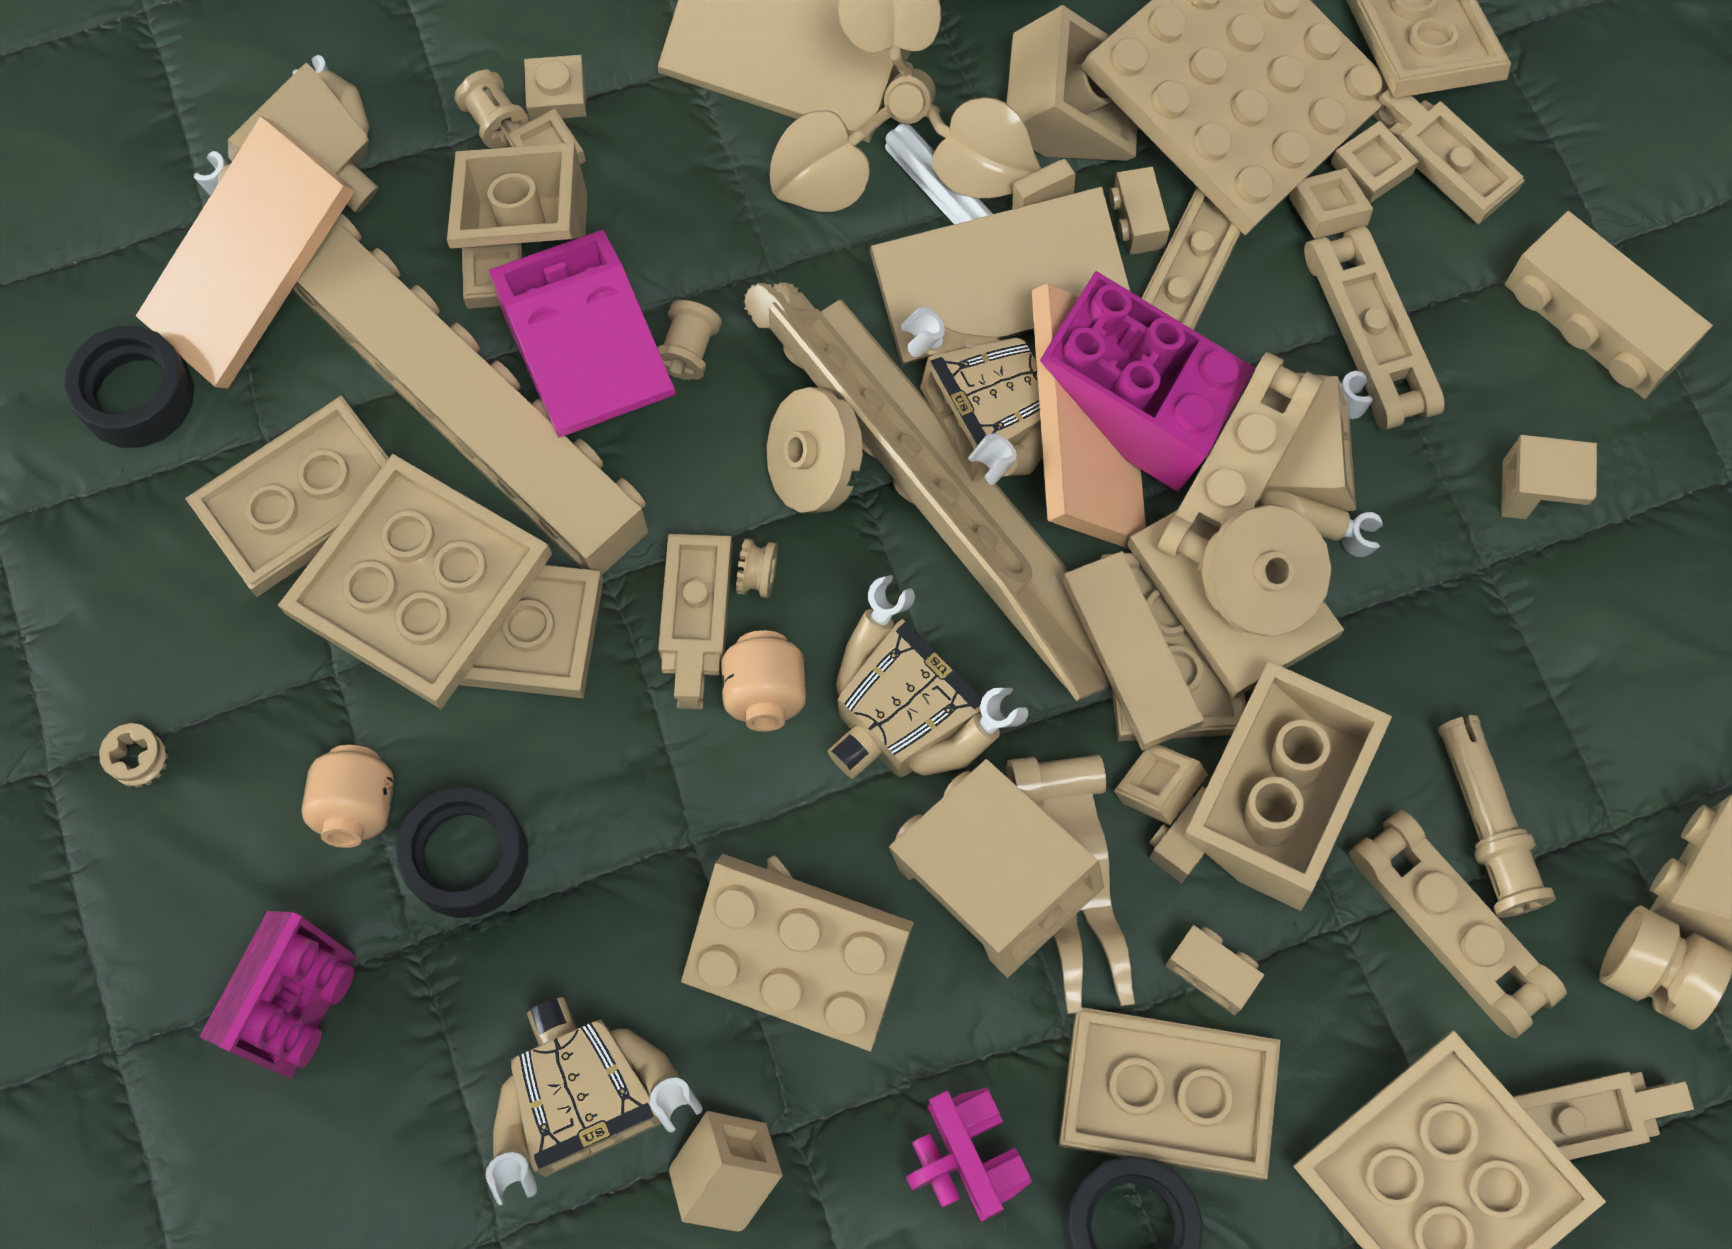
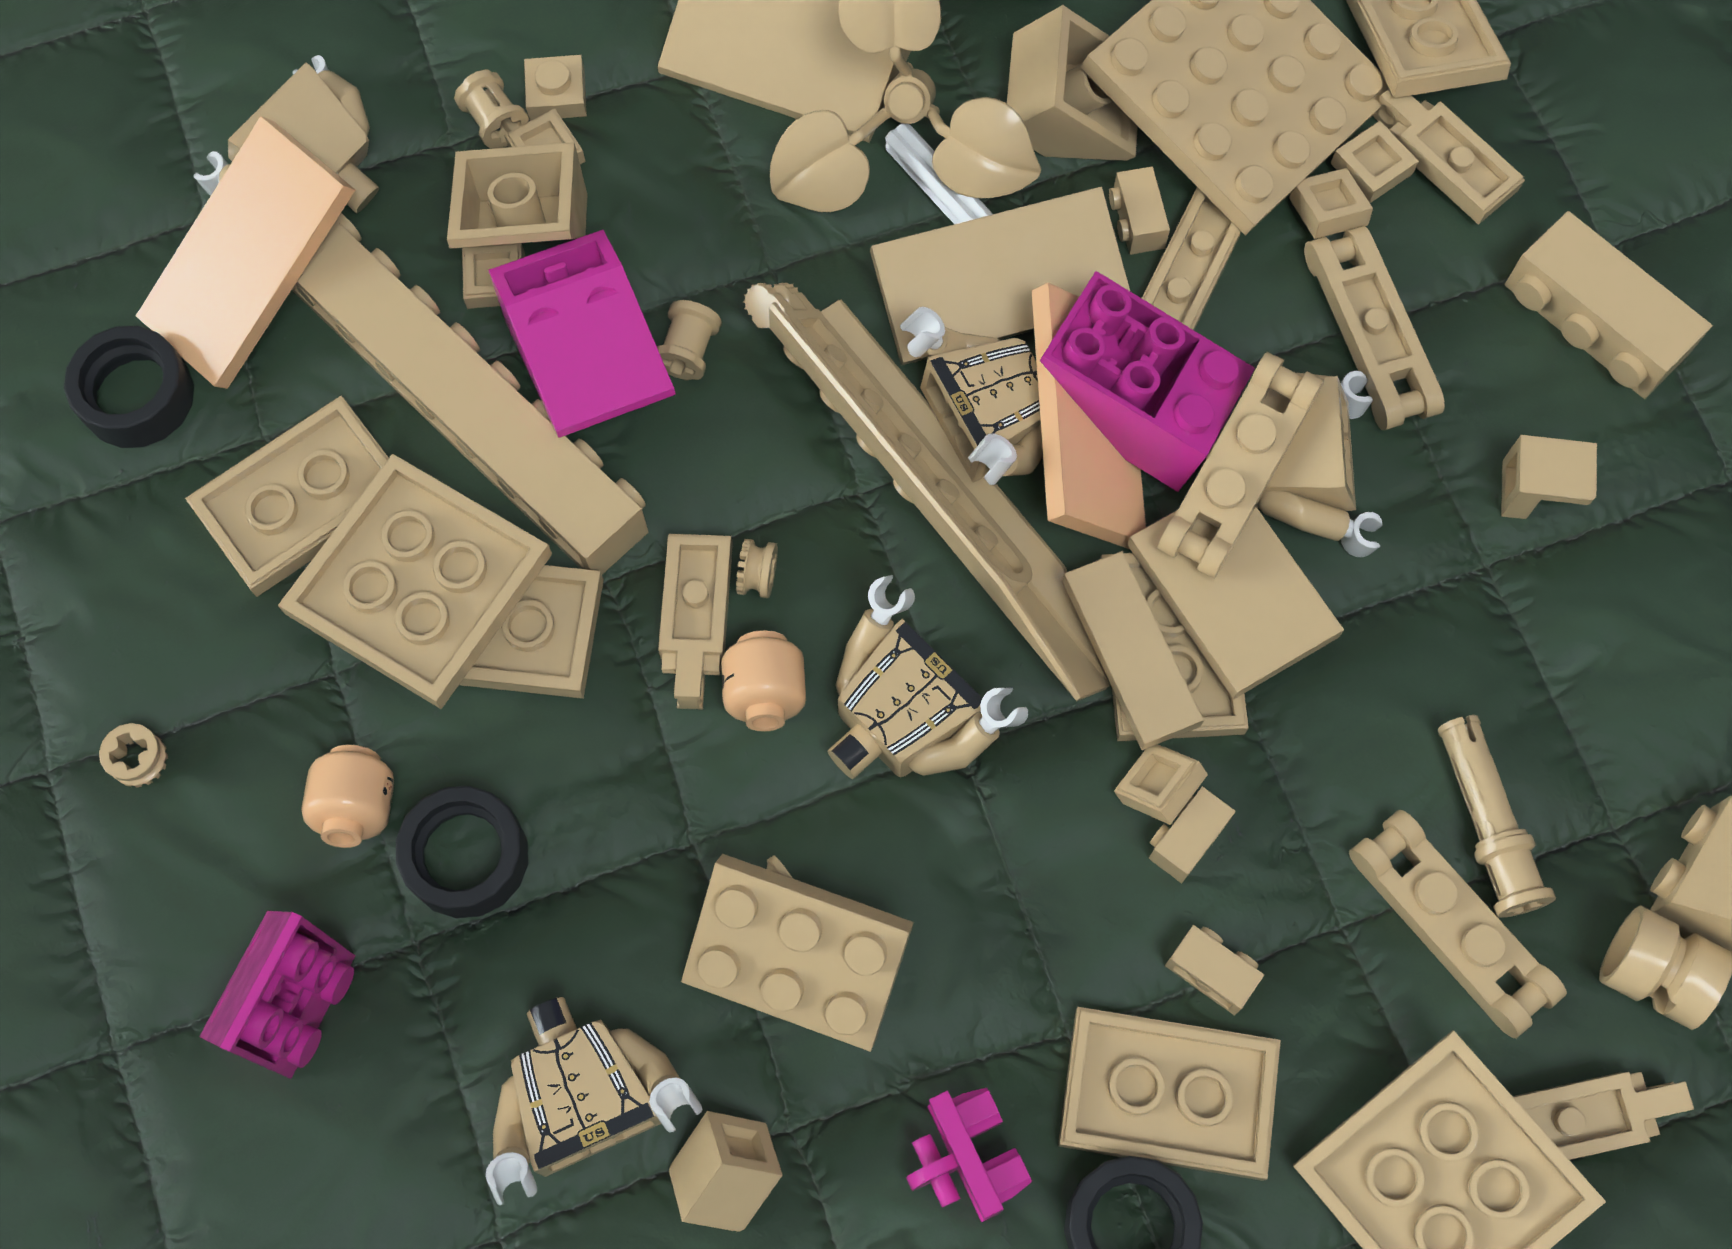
(813, 450): tan plate -> none
(998, 865): tan panel -> none
(1045, 184): tan tile -> none
(1066, 794): tan flag -> none
(1237, 564): tan plate -> none
(1286, 784): tan slope -> none

